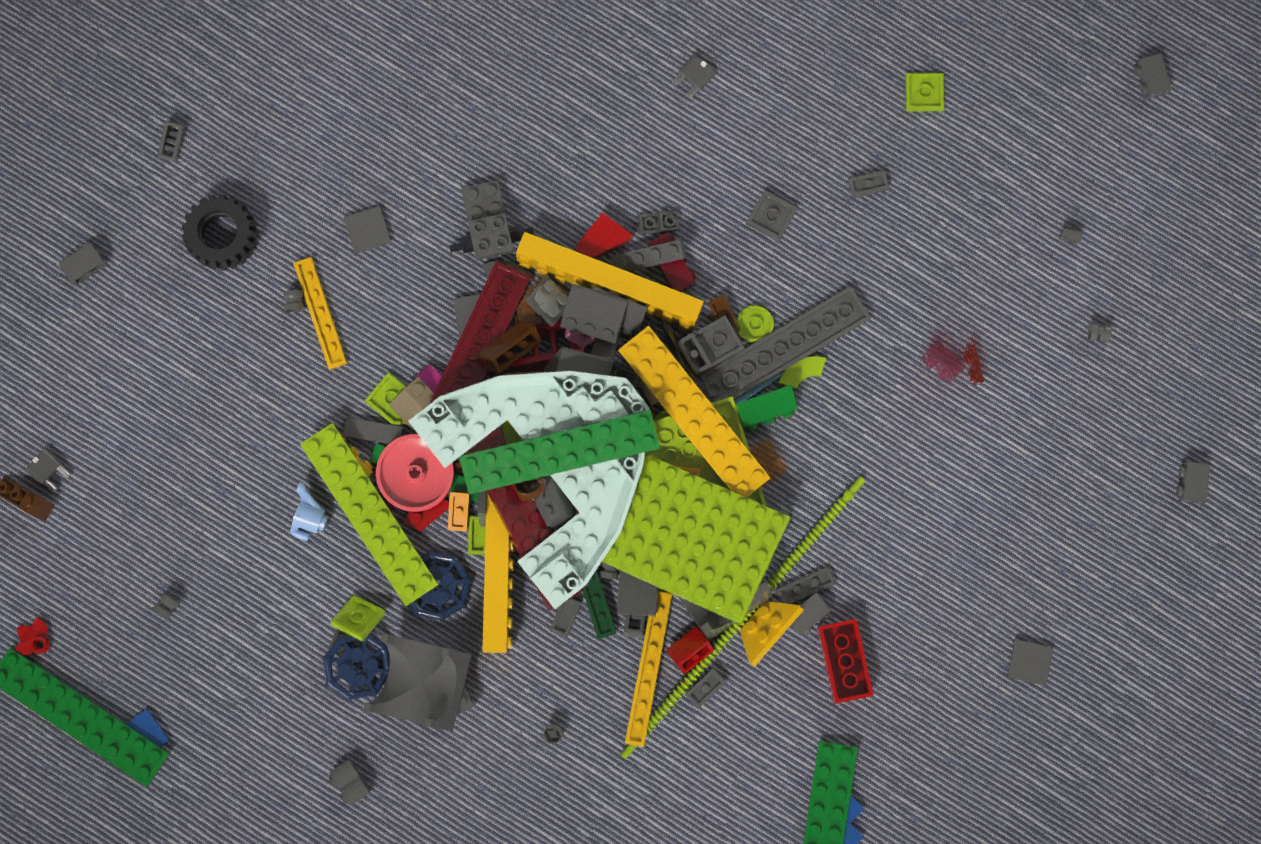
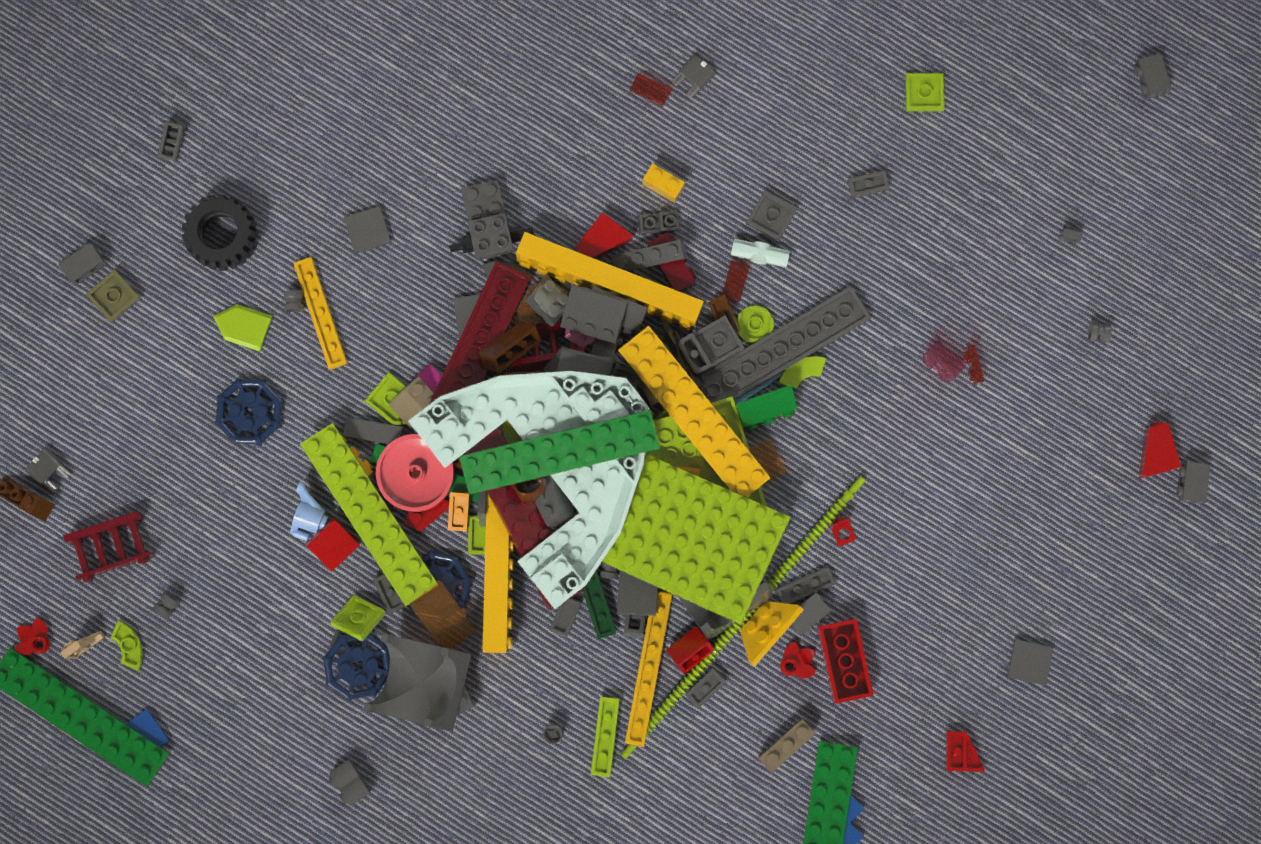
(75, 648): none -> tan wing
(95, 533): none -> dark red fence
(113, 296): none -> olive plate
(130, 645): none -> lime tile
(237, 411): none -> dark blue plate
(244, 326): none -> lime tile
(332, 544): none -> red tile
(388, 594): none -> dark grey plate
(443, 616): none -> clear orange piece
(605, 737): none -> lime plate
(650, 90): none -> clear red plate
(663, 183): none -> yellow brick
(735, 281): none -> clear red plate
(760, 253): none -> light aqua piece
(786, 745): none -> dark tan brick
(800, 661): none -> red plate
(839, 524): none -> red bracket
(961, 753): none -> red wing
(1158, 451): none -> red slope

